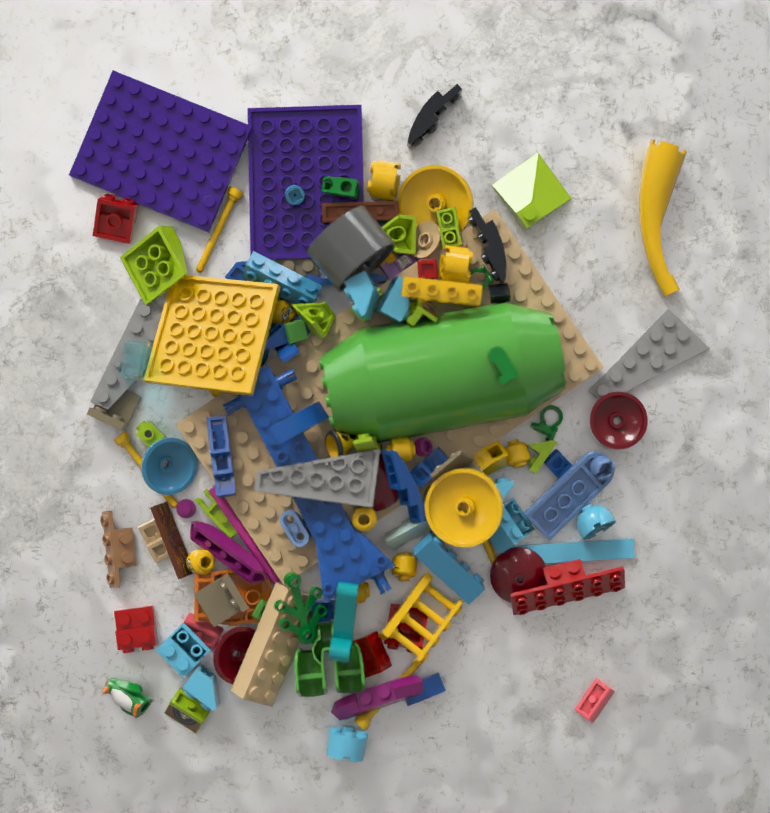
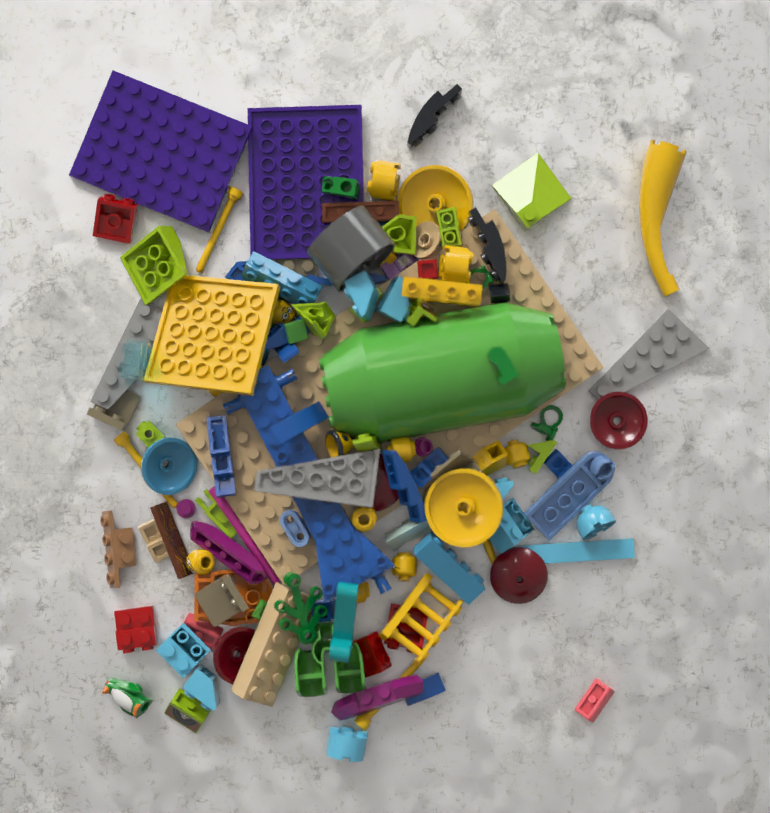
(294, 195): dark azure tile -> none
(565, 584): red bracket -> none

